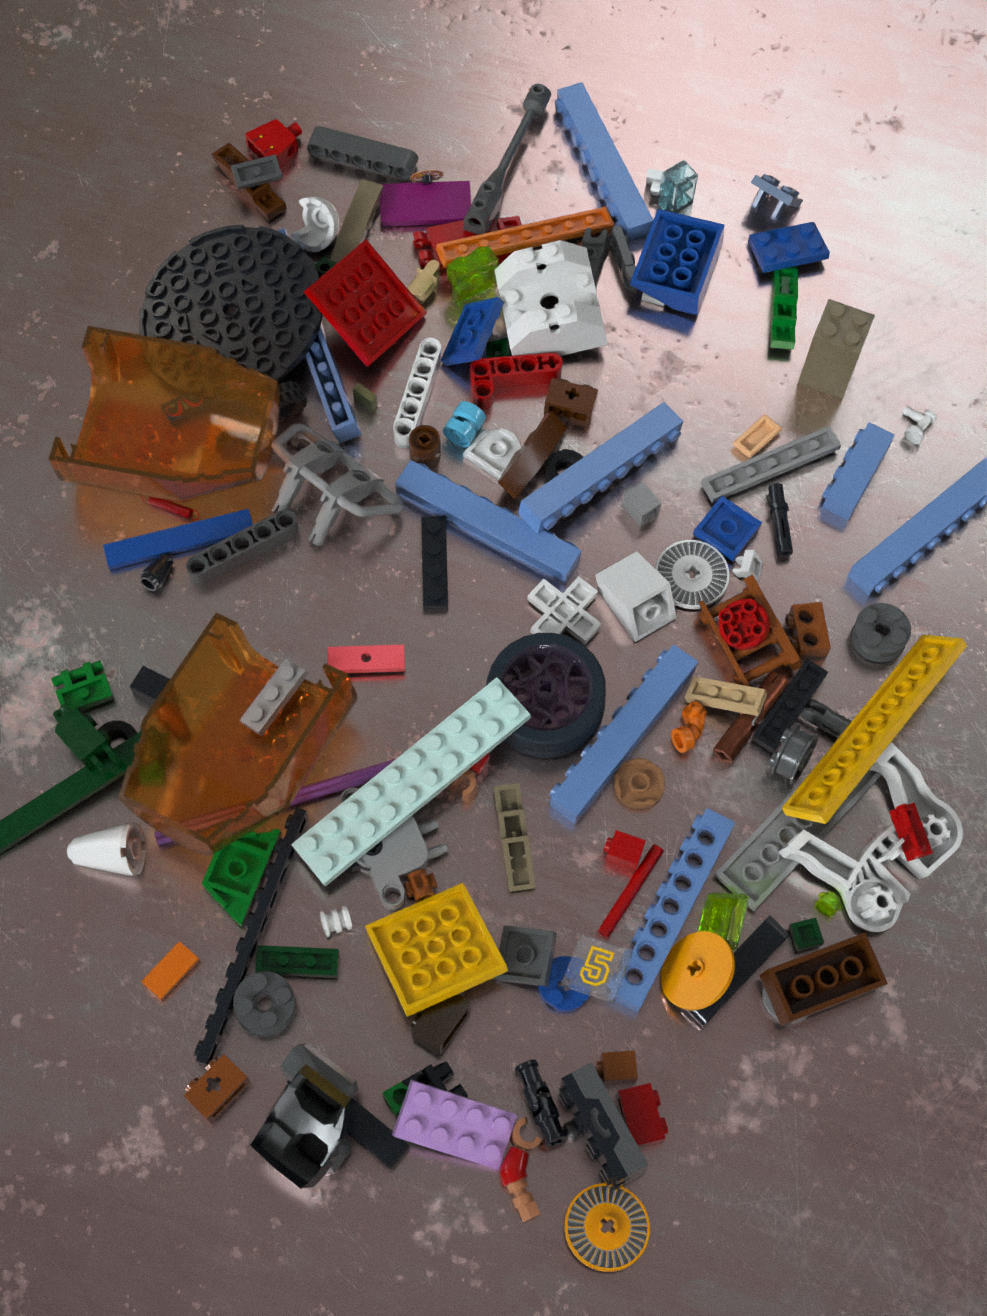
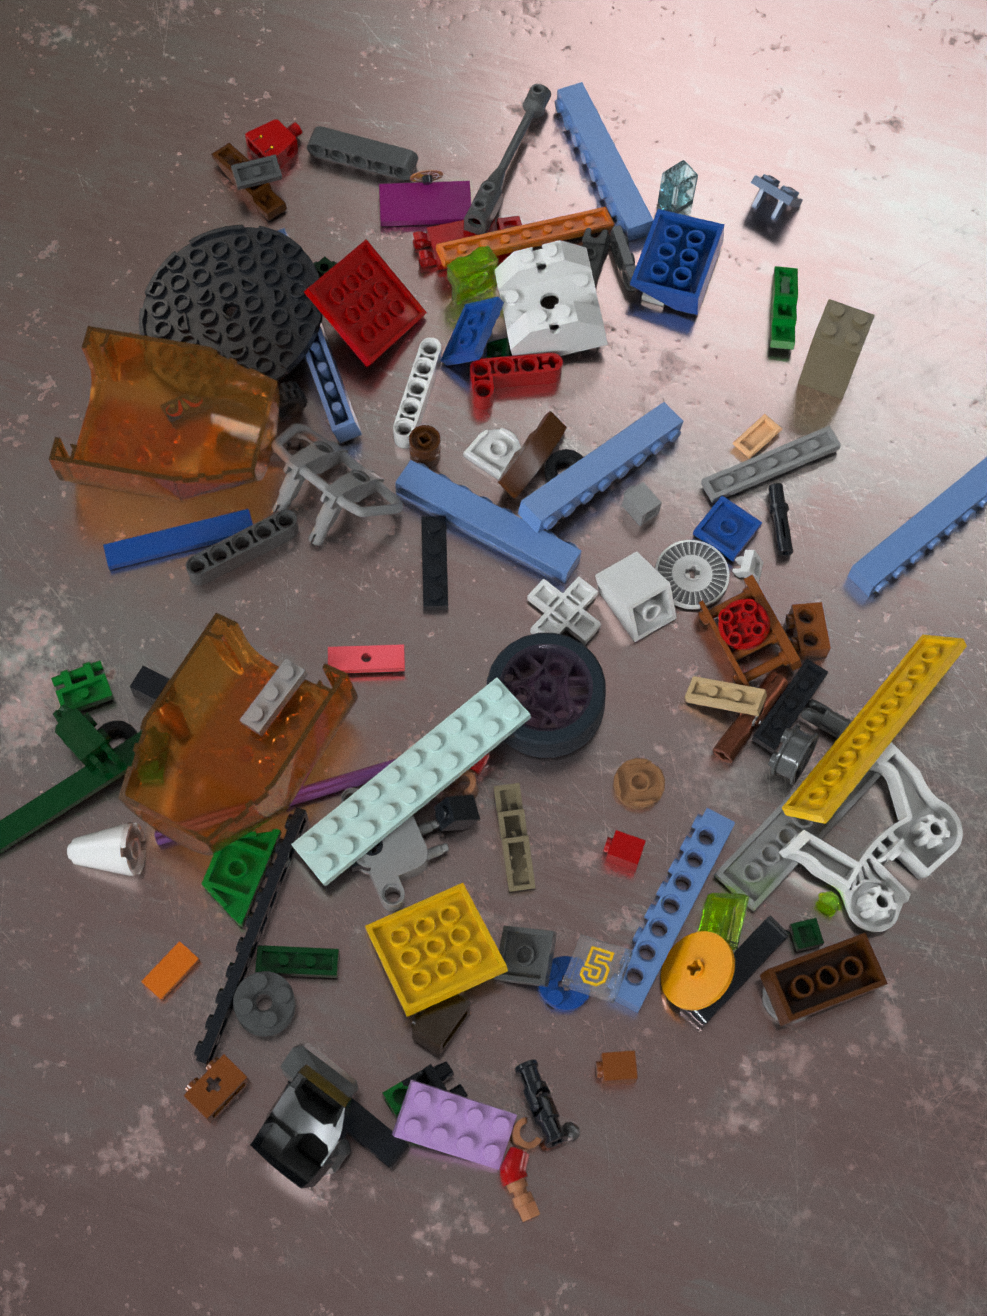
(156, 573): black cone -> none
(172, 507): red piece -> none
(320, 224): white hair -> none
(335, 921): white bush -> none
(357, 219): dark tan slope -> none
(365, 398): olive tile -> none
(420, 885): dark orange gear -> none
(425, 281): tan arm -> none
(457, 813): none -> black brick
(464, 424): medium azure wheel -> none
(571, 401): reddish brown brick -> none
(602, 1126): piece -> none
(607, 1250): piece -> none
(623, 734): medium blue brick -> none
(630, 891): red piece -> none
(641, 1115): red brick -> none
(654, 178): white tile -> none
(694, 719): orange arm -> none
(788, 247): blue plate -> none
(858, 470): medium blue brick -> none
(884, 618): dark grey wheel -> none
(910, 828): red hinge -> none
(915, 432): white piece -> none

